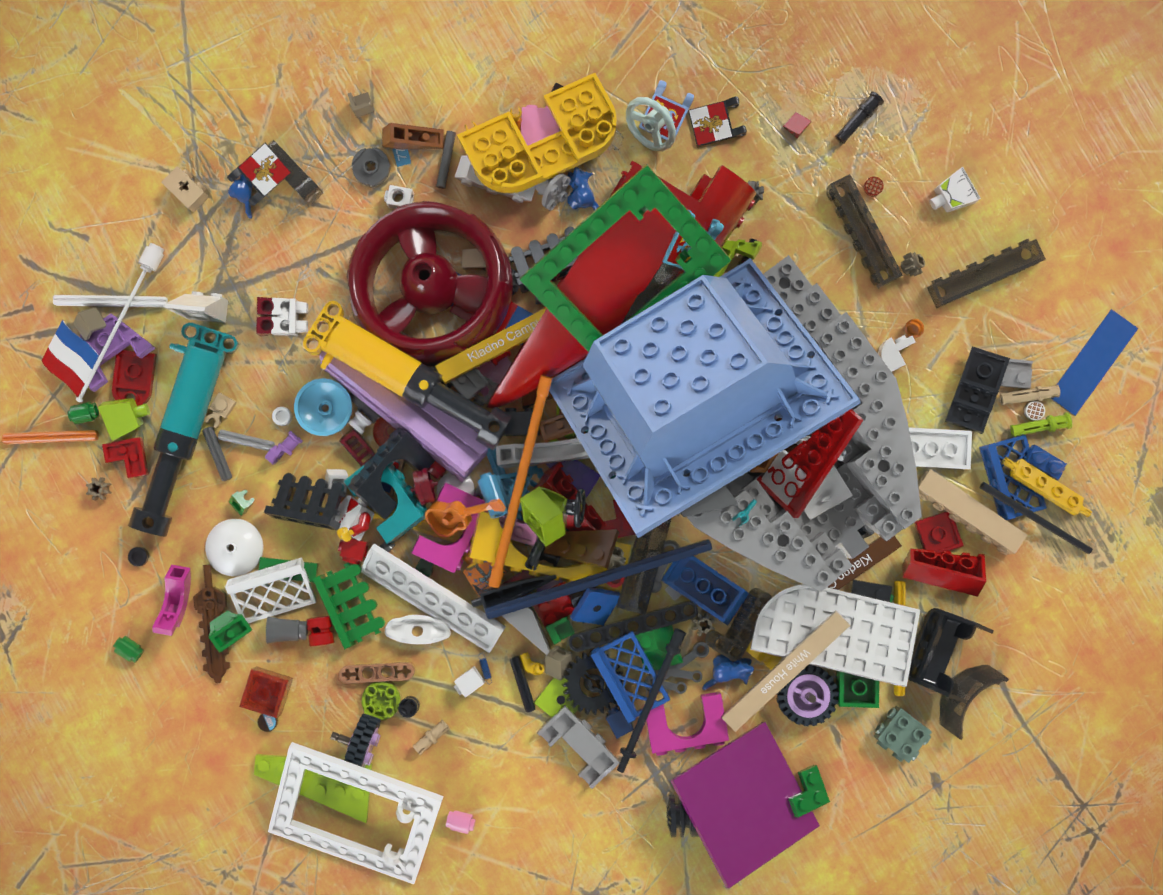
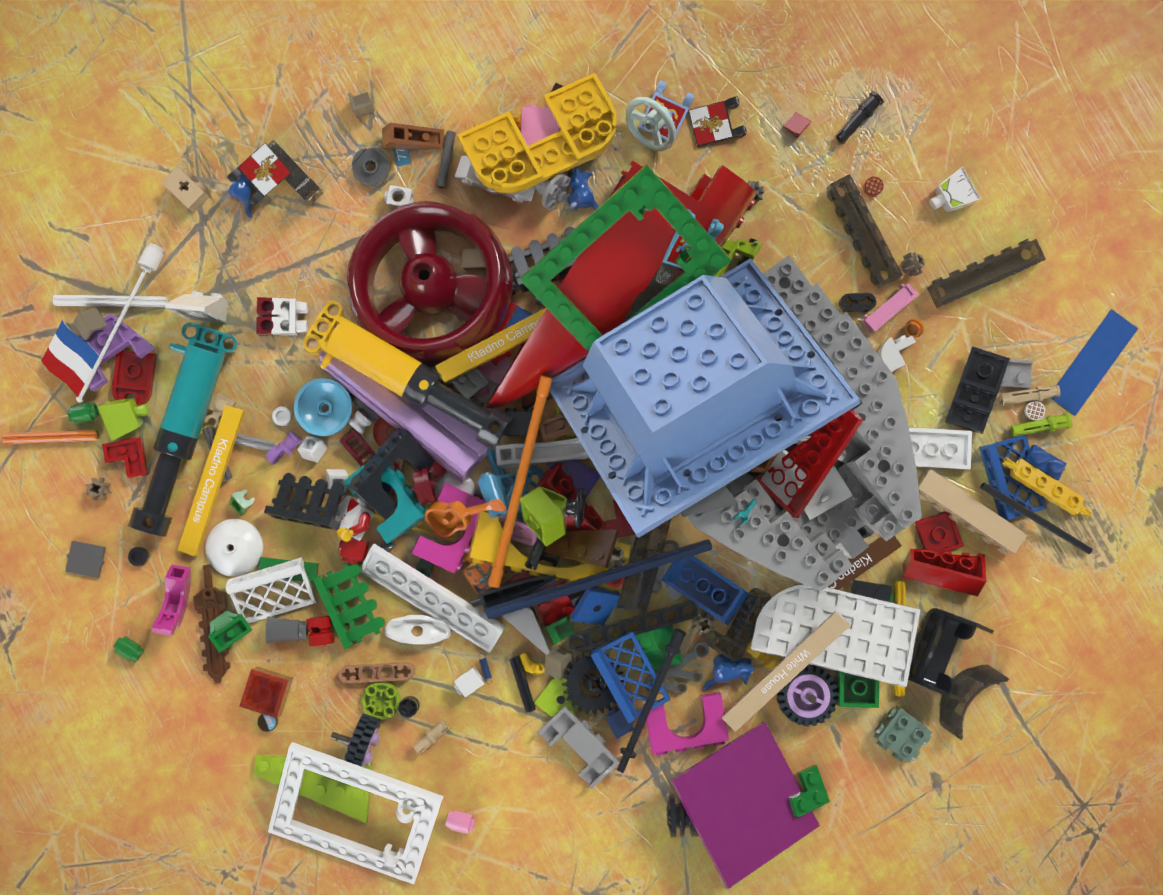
(85, 559): none -> dark grey piece
(211, 480): none -> yellow tile
(312, 449): none -> white slope
(857, 297): none -> black beam
(889, 308): none -> bright pink container

